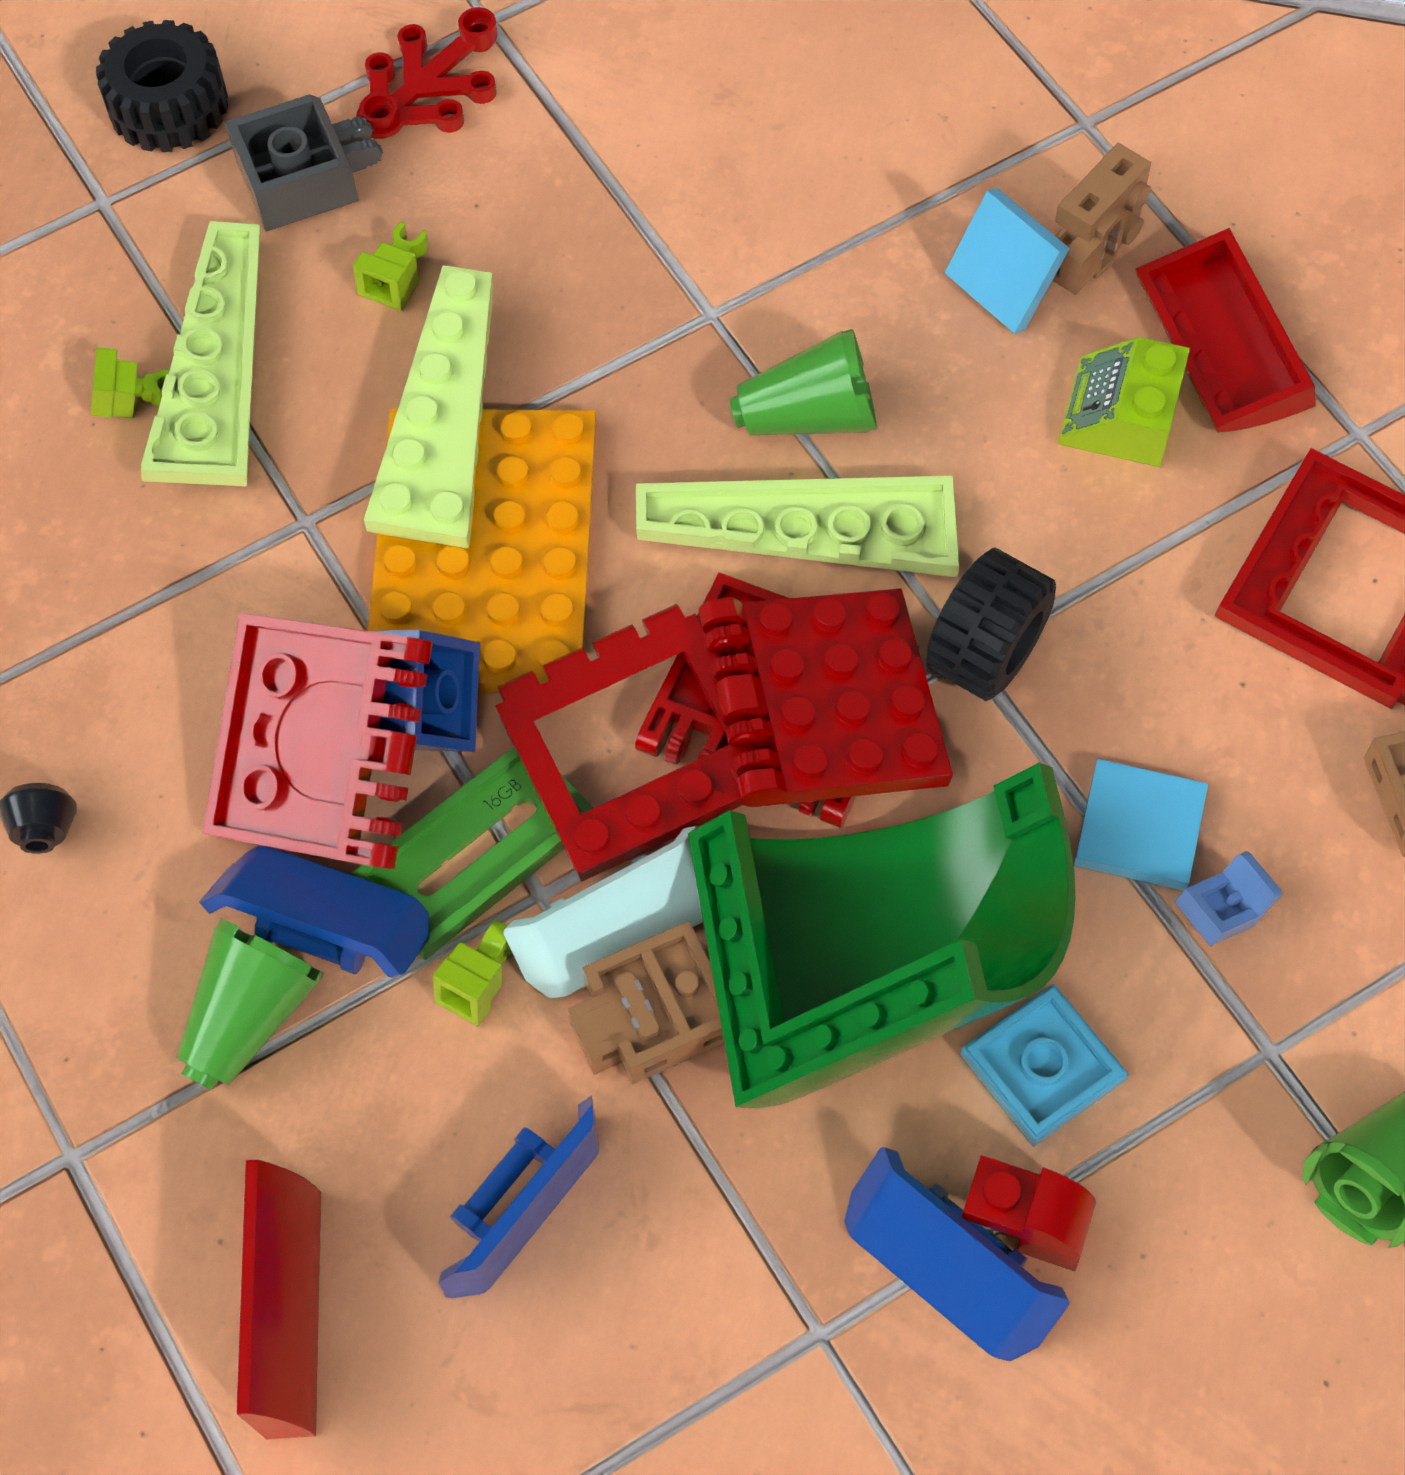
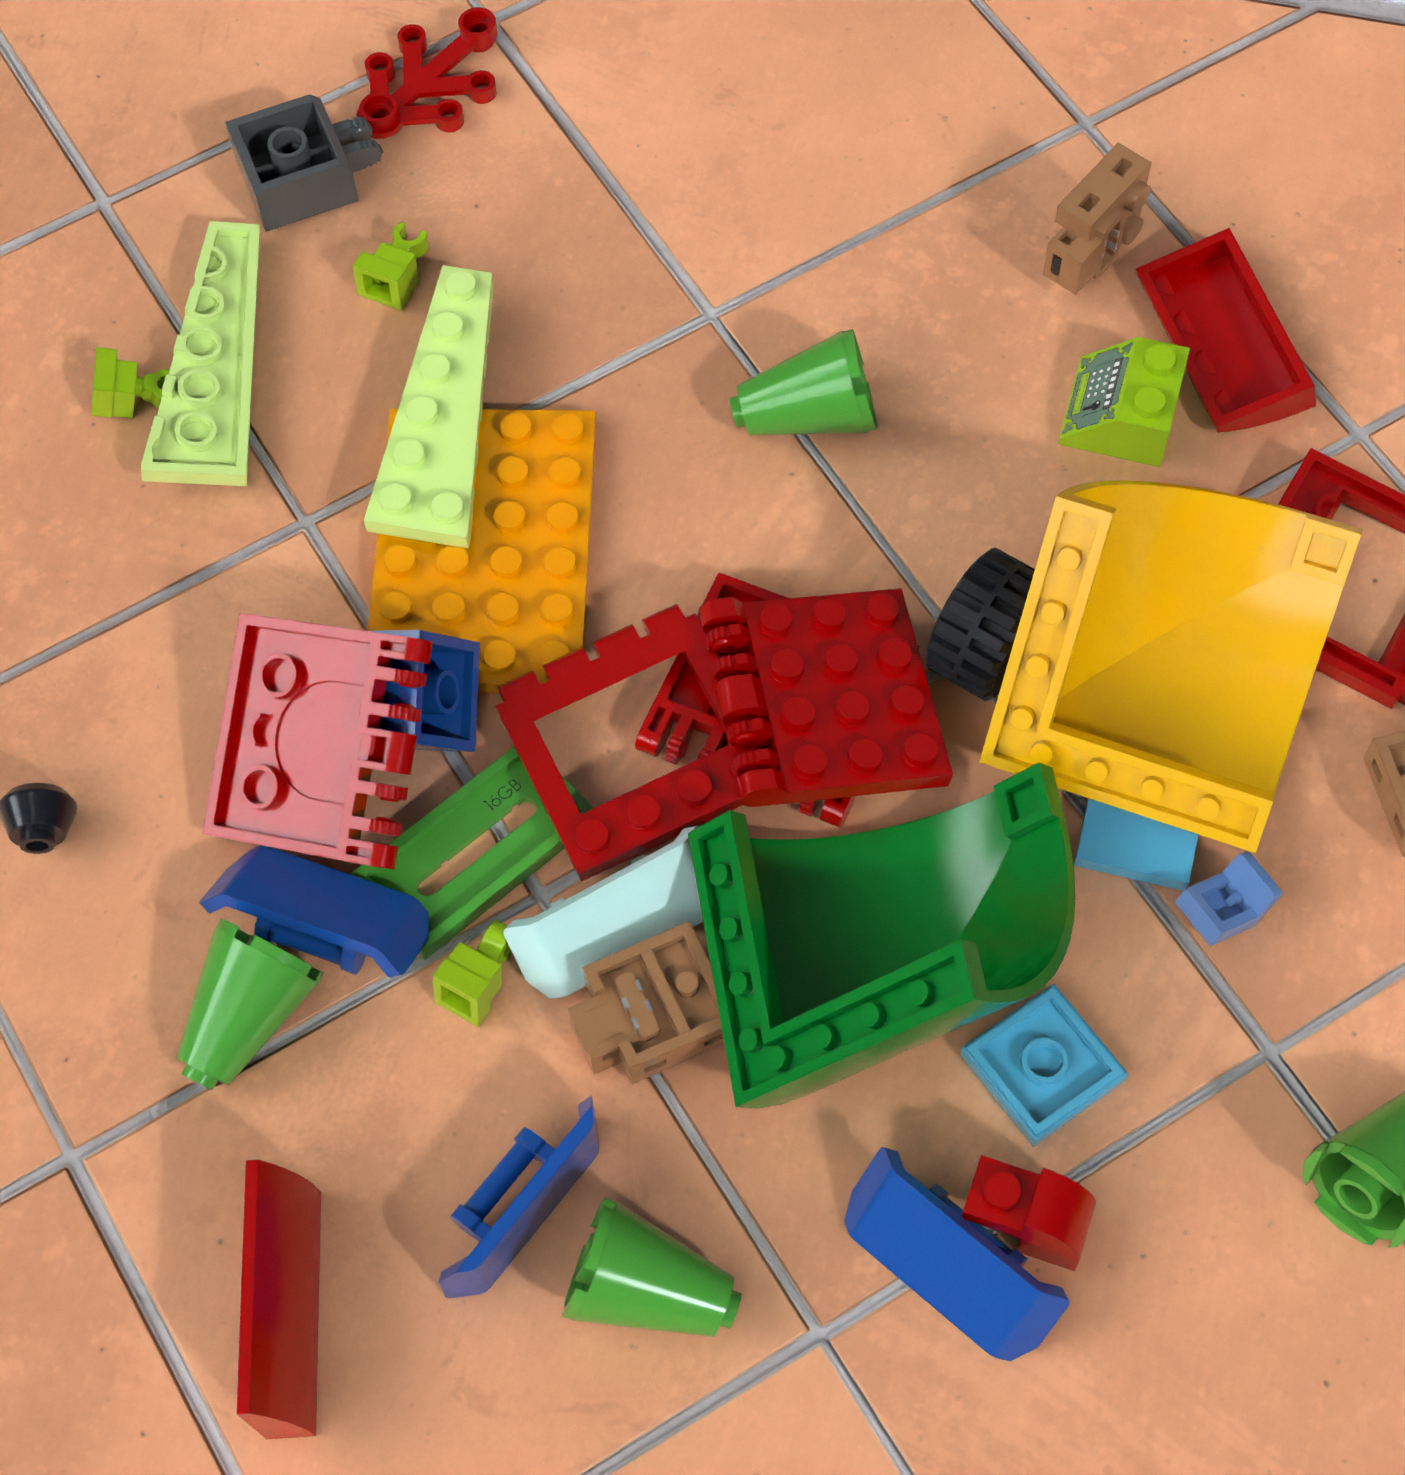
(162, 85): black tyre -> none
(647, 1279): none -> bright green cone
(840, 520): yellowish green wing -> none
(1006, 260): medium azure tile -> none
(1170, 651): none -> yellow panel

